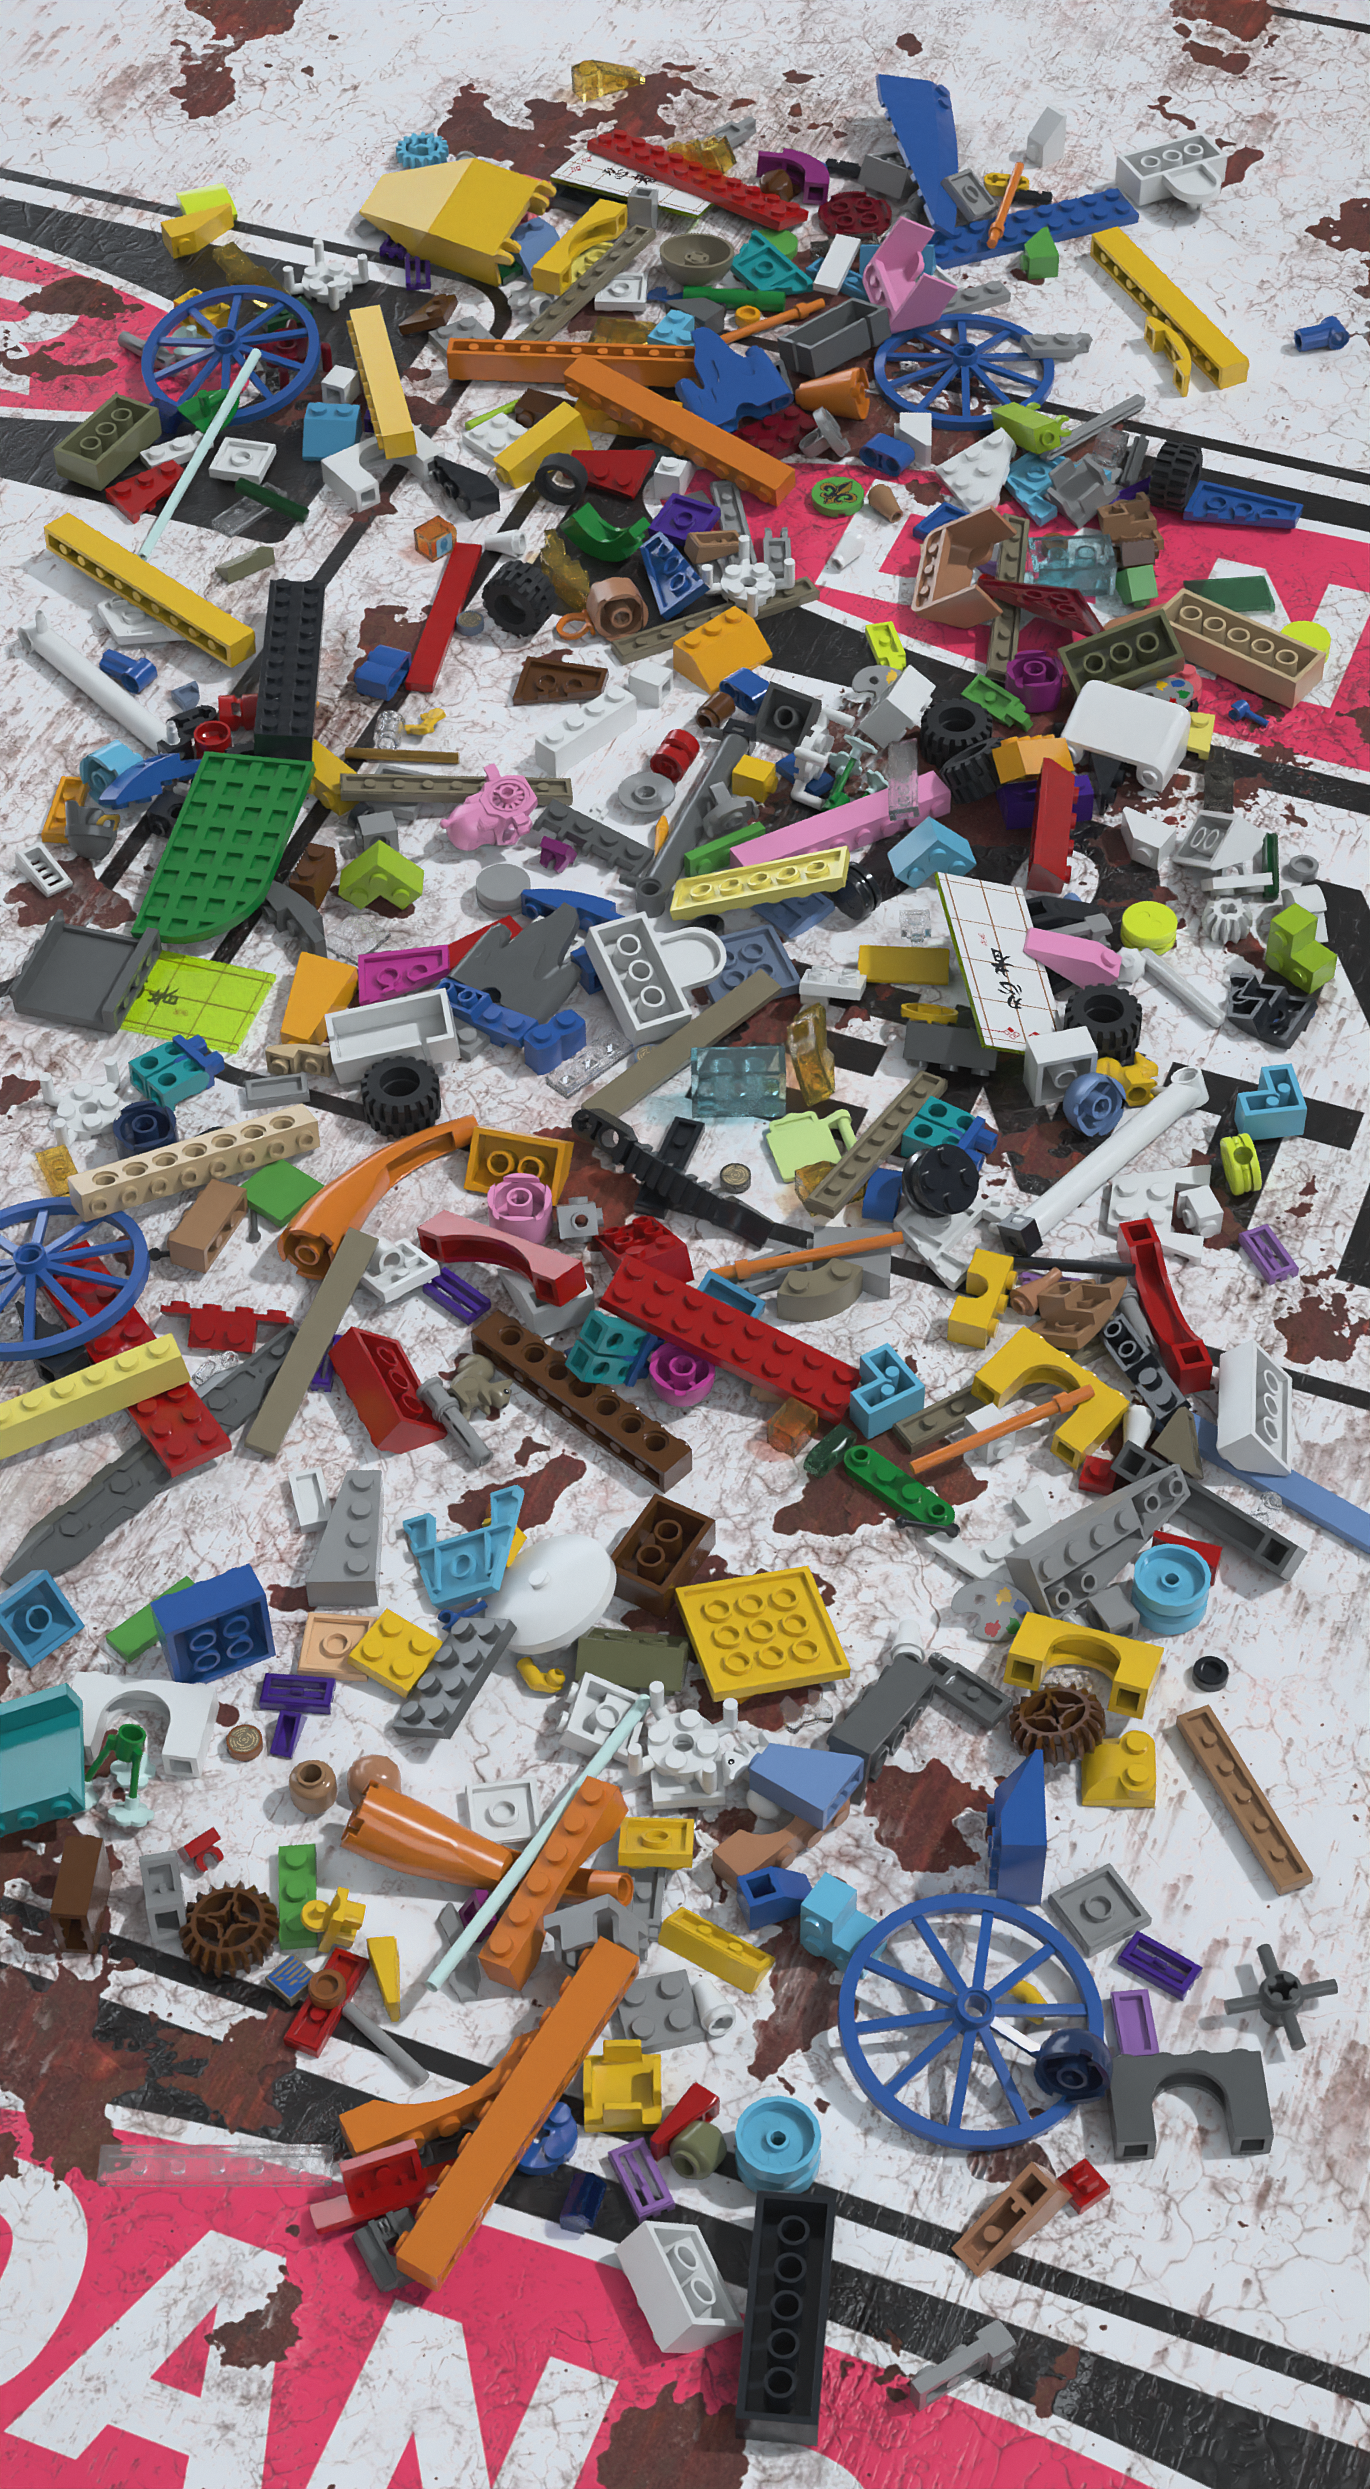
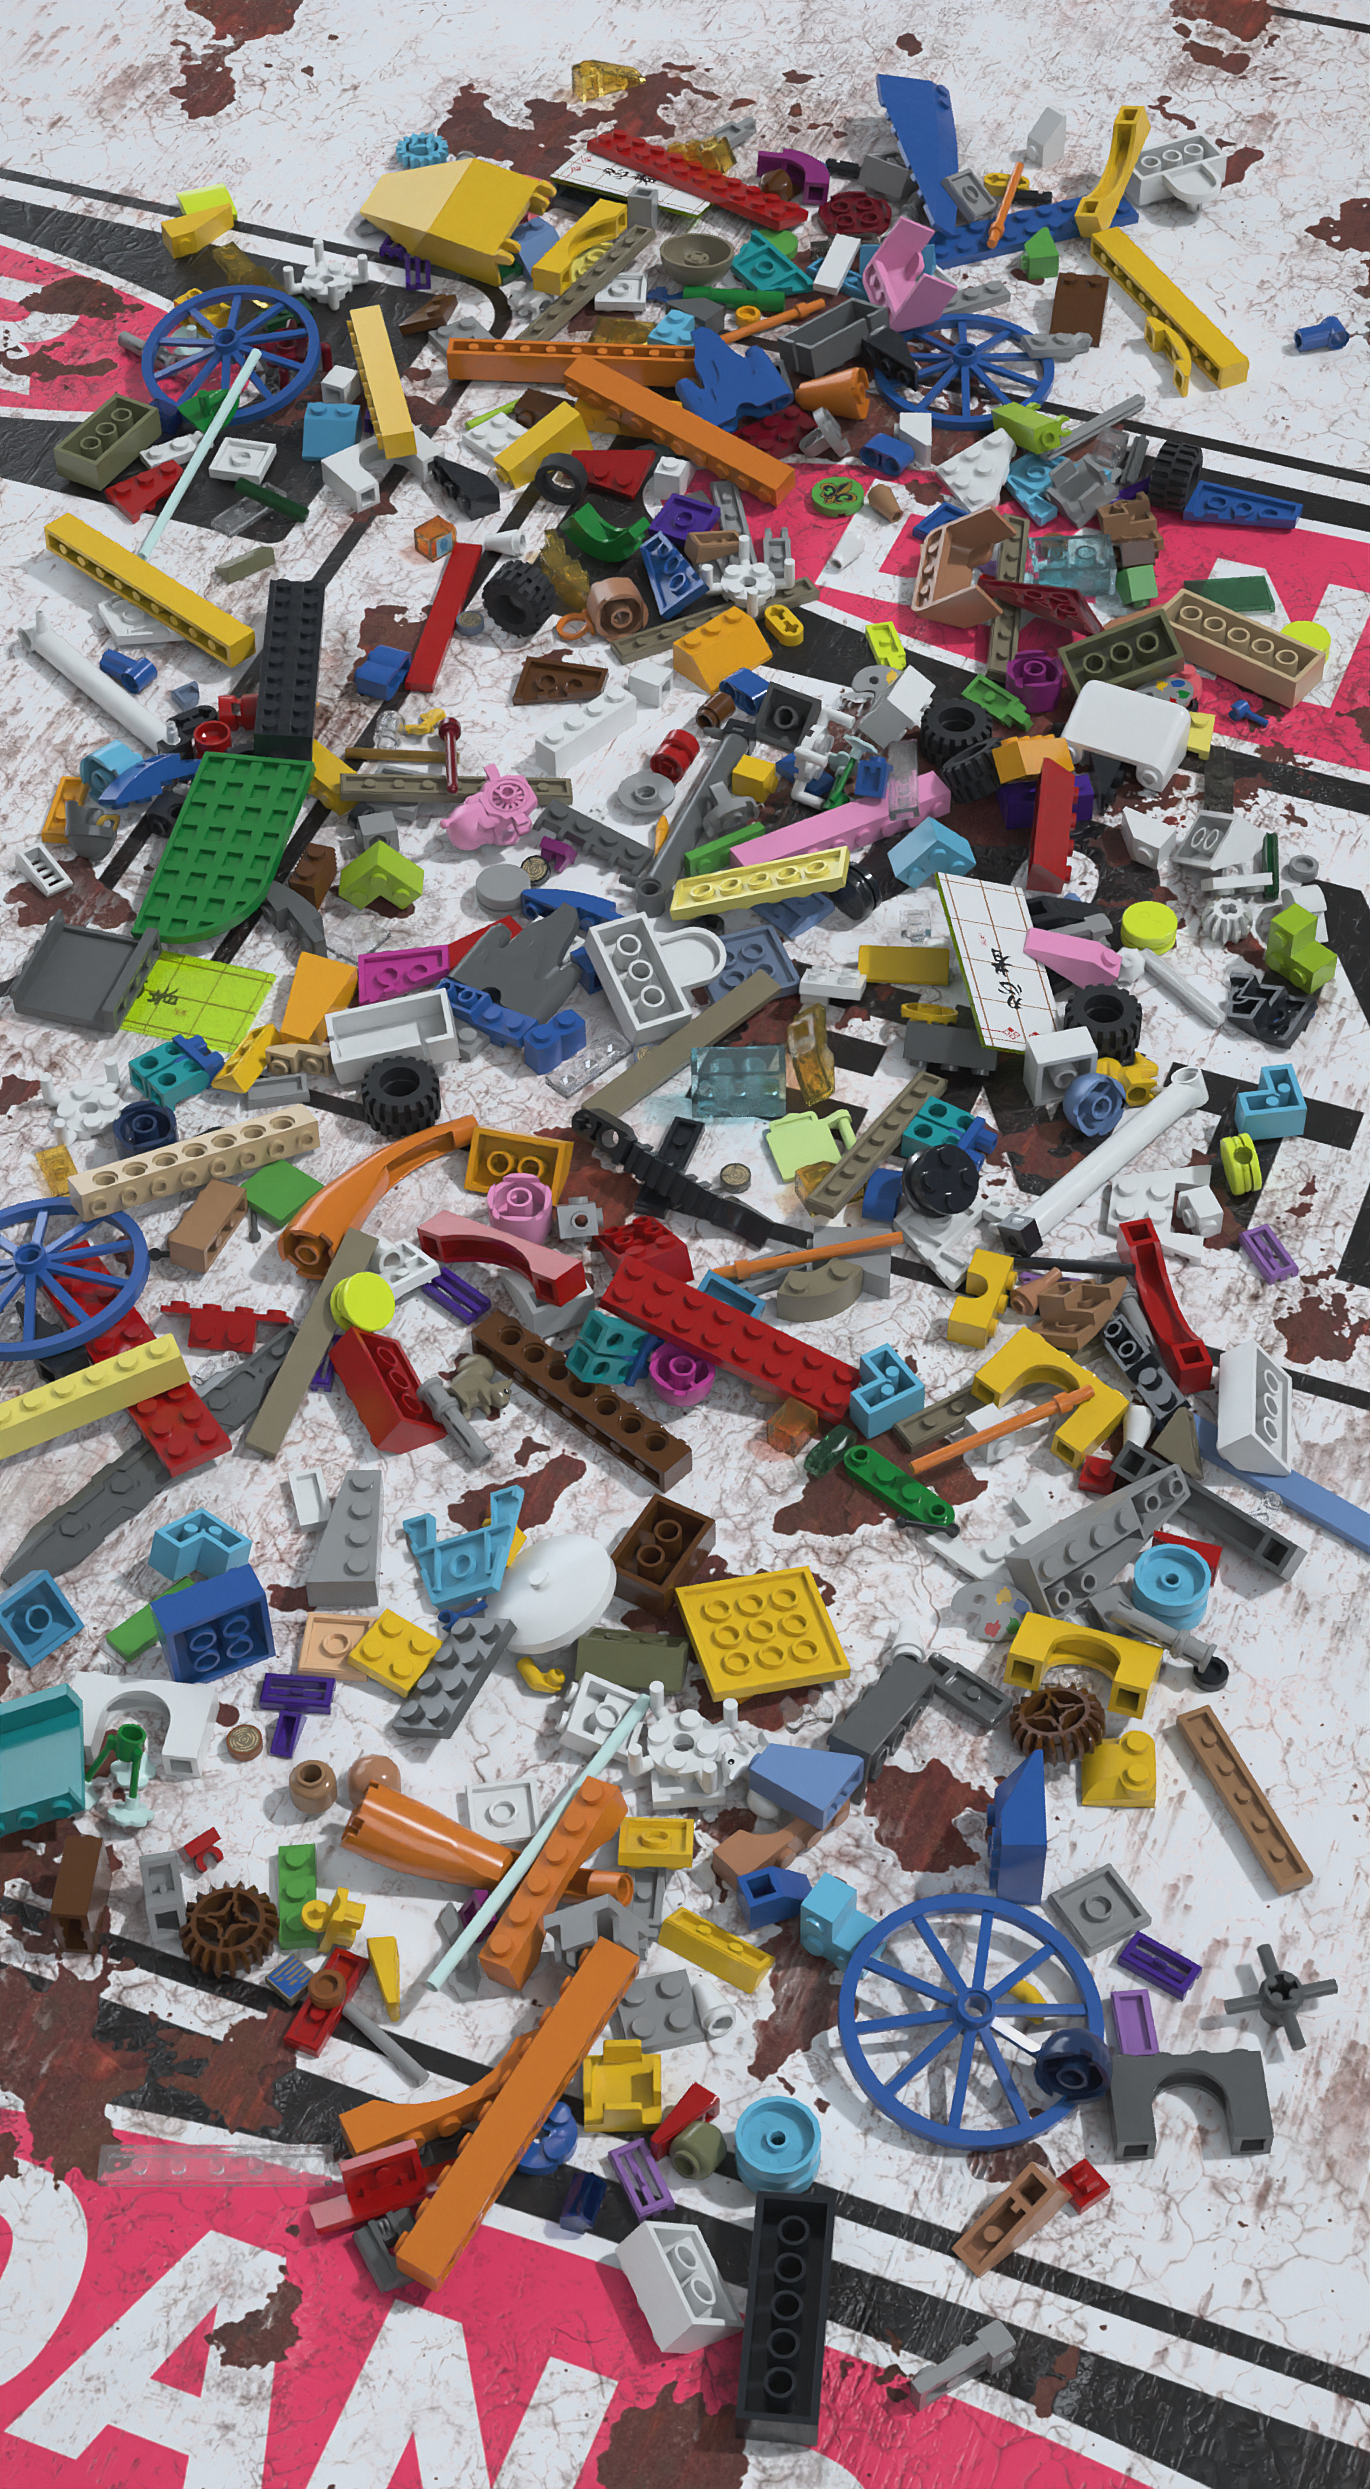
(199, 1544): none -> medium azure brick
(247, 1060): none -> yellow slope
(362, 1302): none -> neon yellow head
(450, 731): none -> dark red piece
(537, 869): none -> tile
(789, 623): none -> yellow beam
(873, 777): none -> blue bracket
(890, 354): none -> black slope
(1080, 305): none -> reddish brown slope
(1128, 138): none -> yellow arch
(1179, 1643): none -> light grey pin

